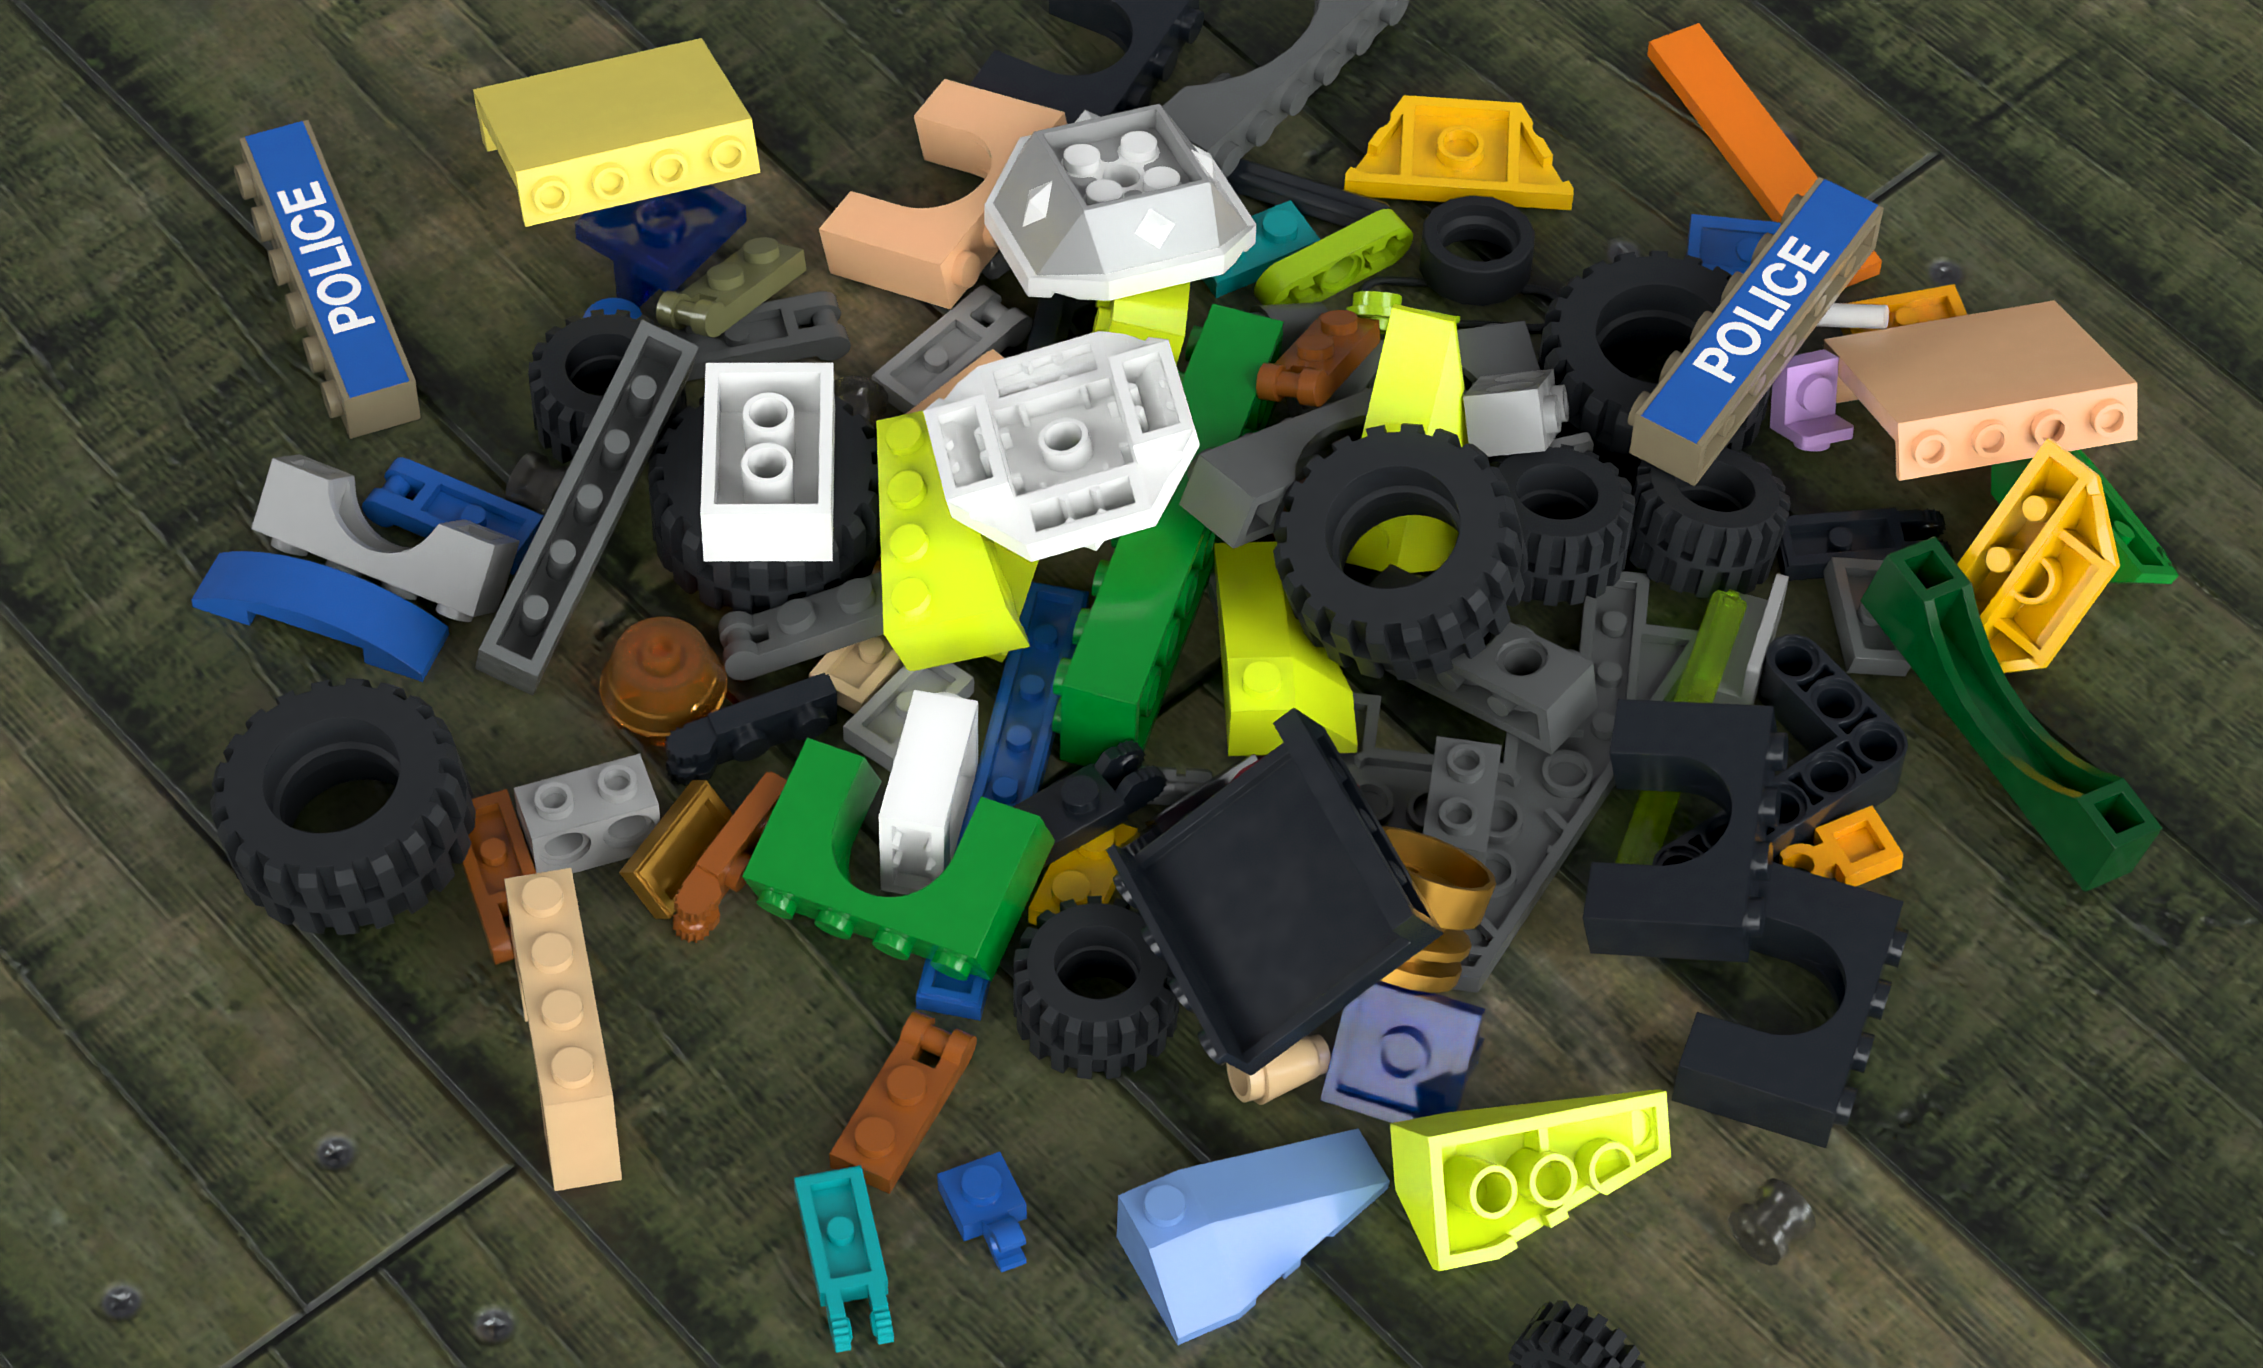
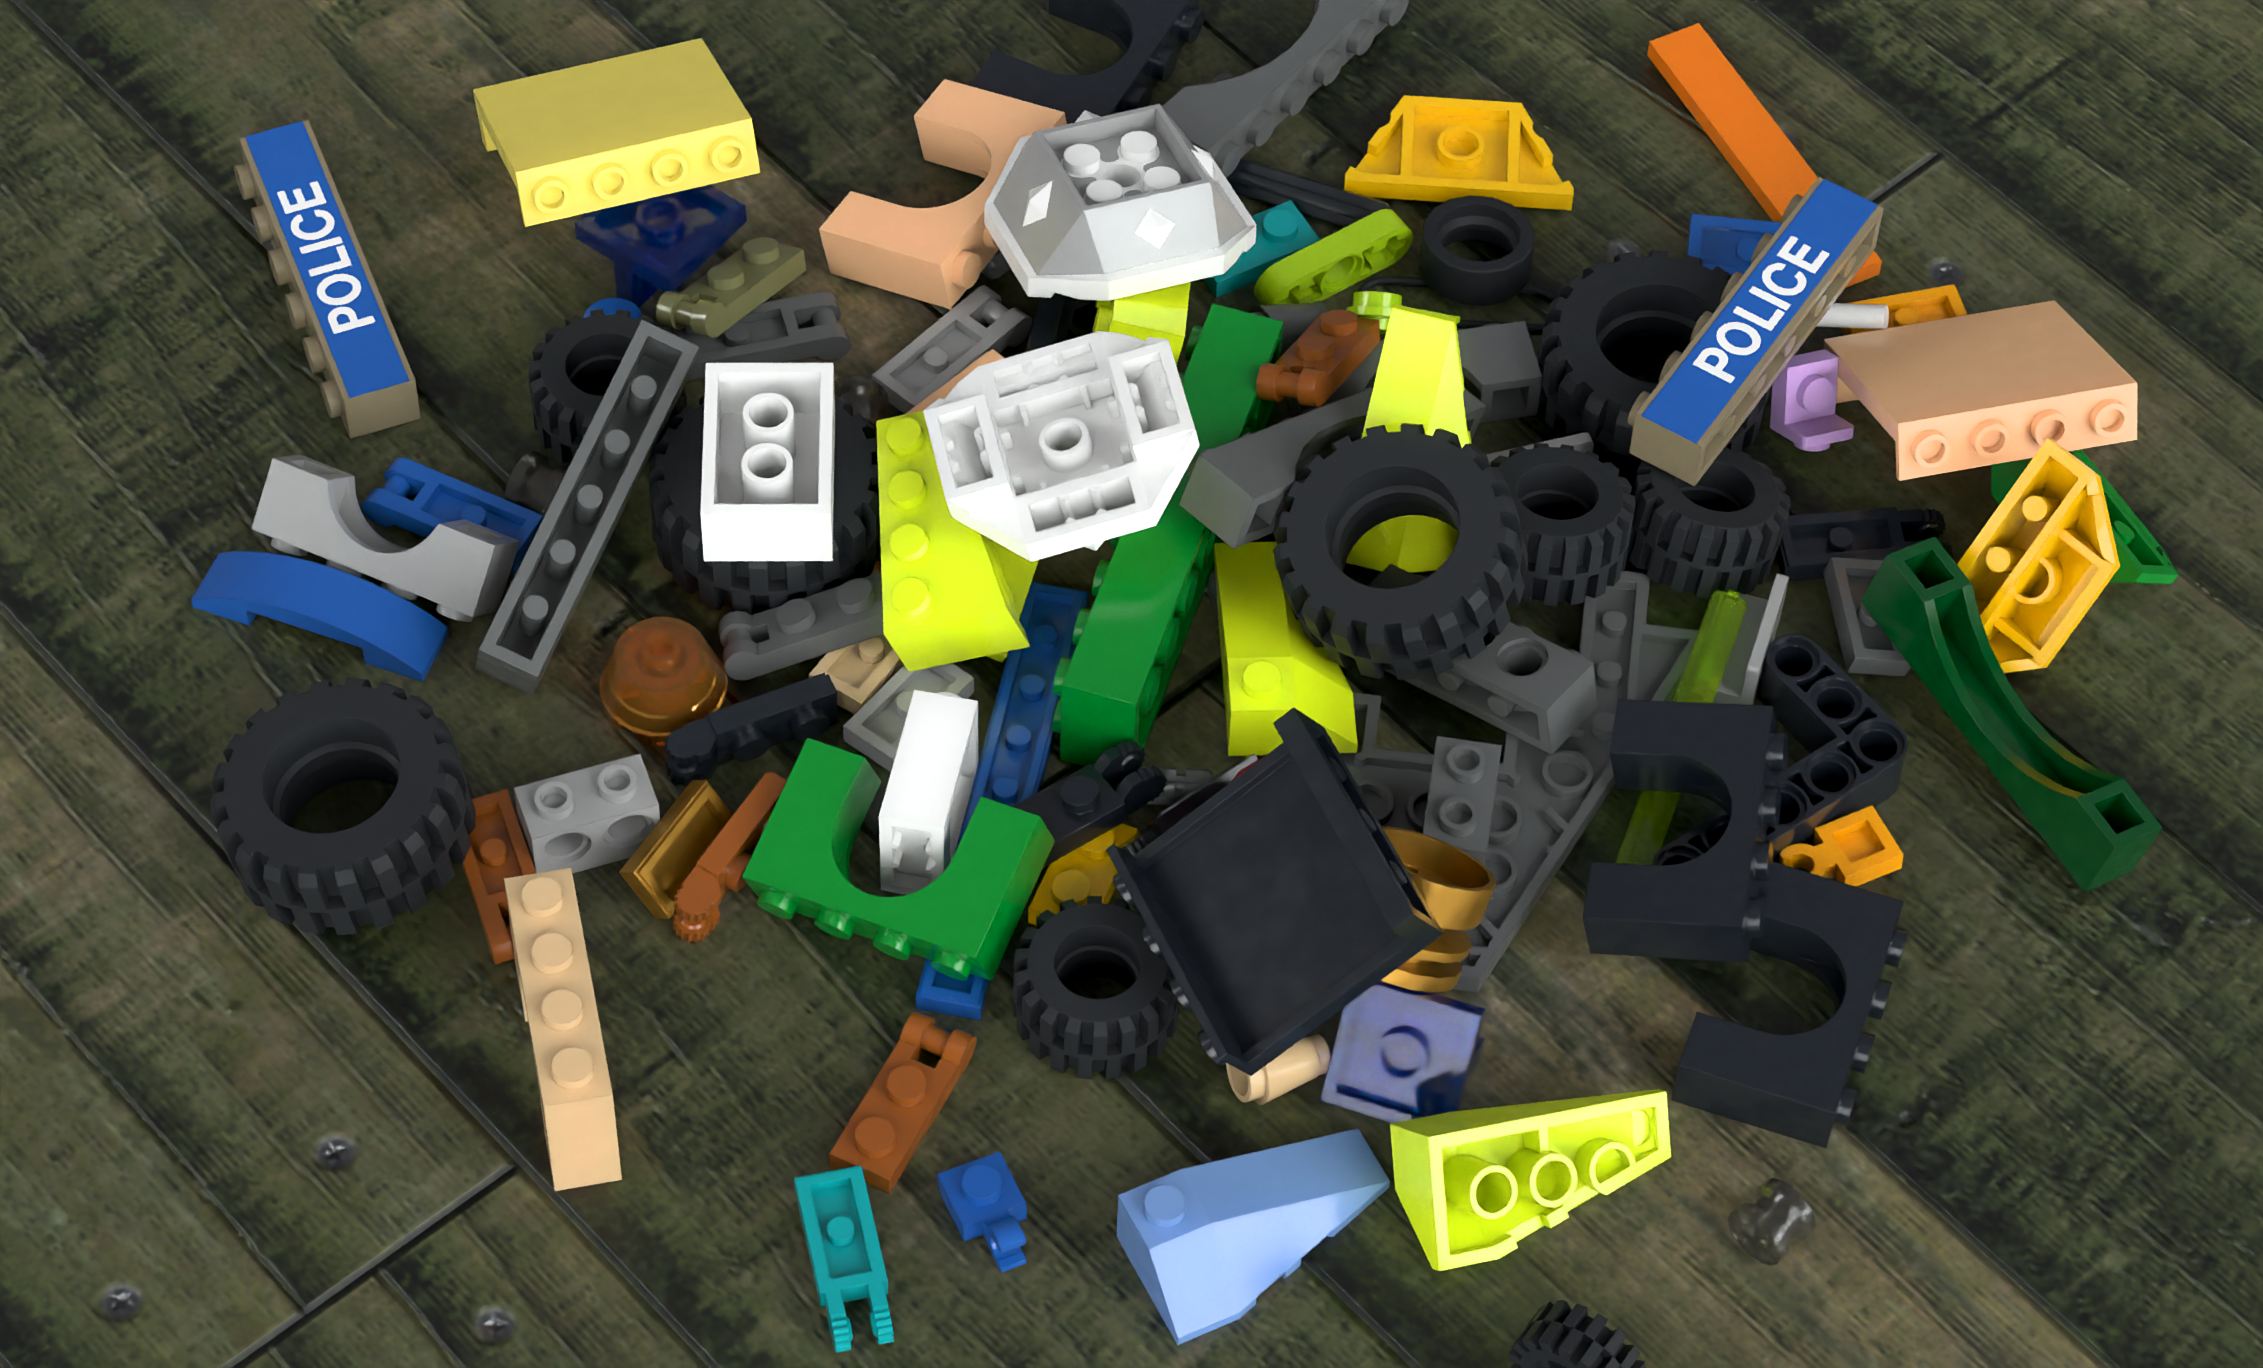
(1515, 412): light grey brick -> none

